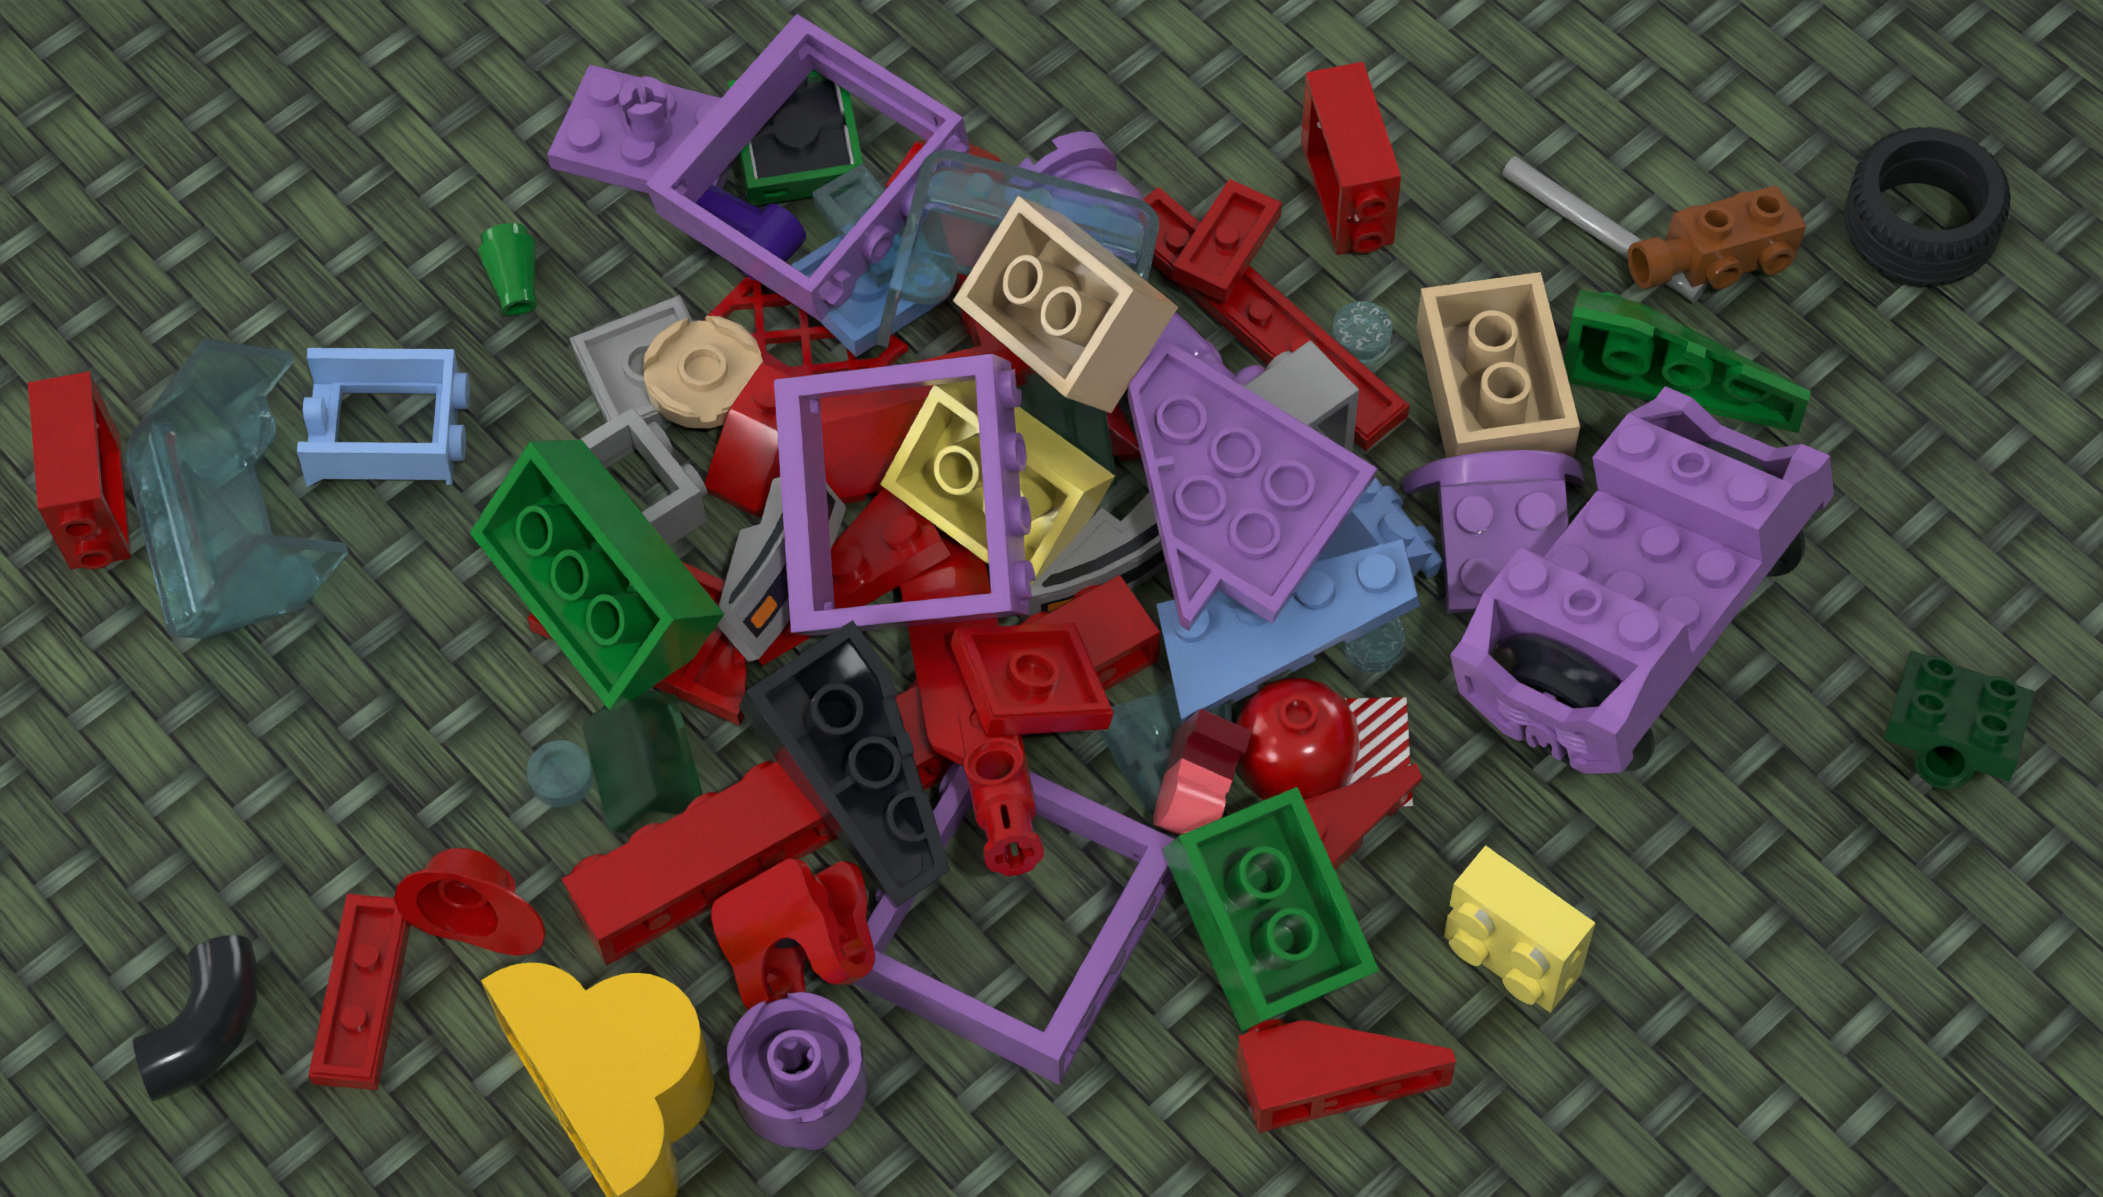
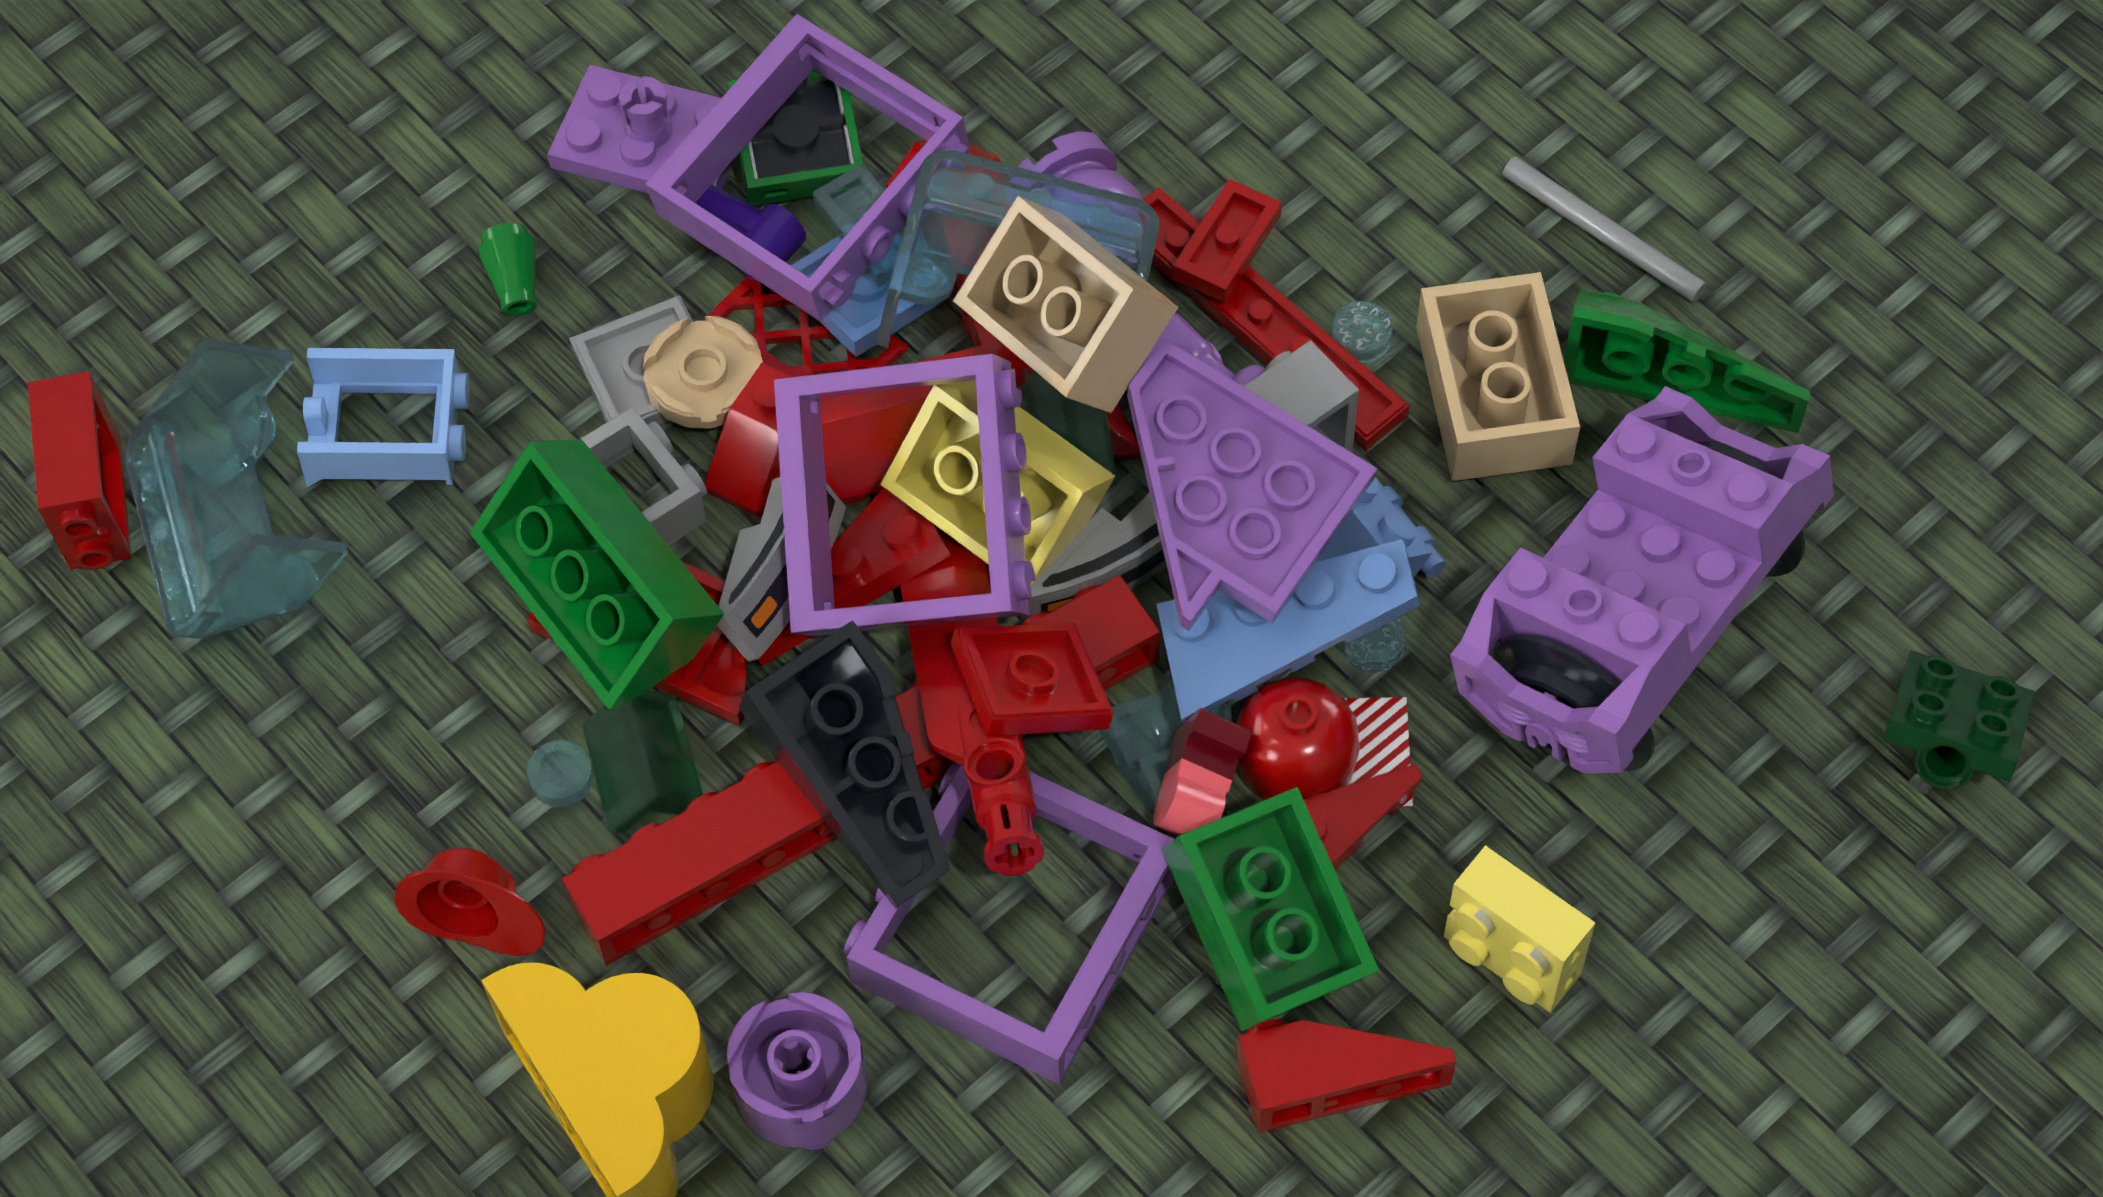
(209, 1025): black cylinder -> none
(360, 994): red tile -> none
(789, 915): red piece -> none
(1350, 158): red window -> none
(1493, 508): medium lavender piece -> none
(1721, 241): dark orange brick -> none
(1934, 159): black tyre -> none

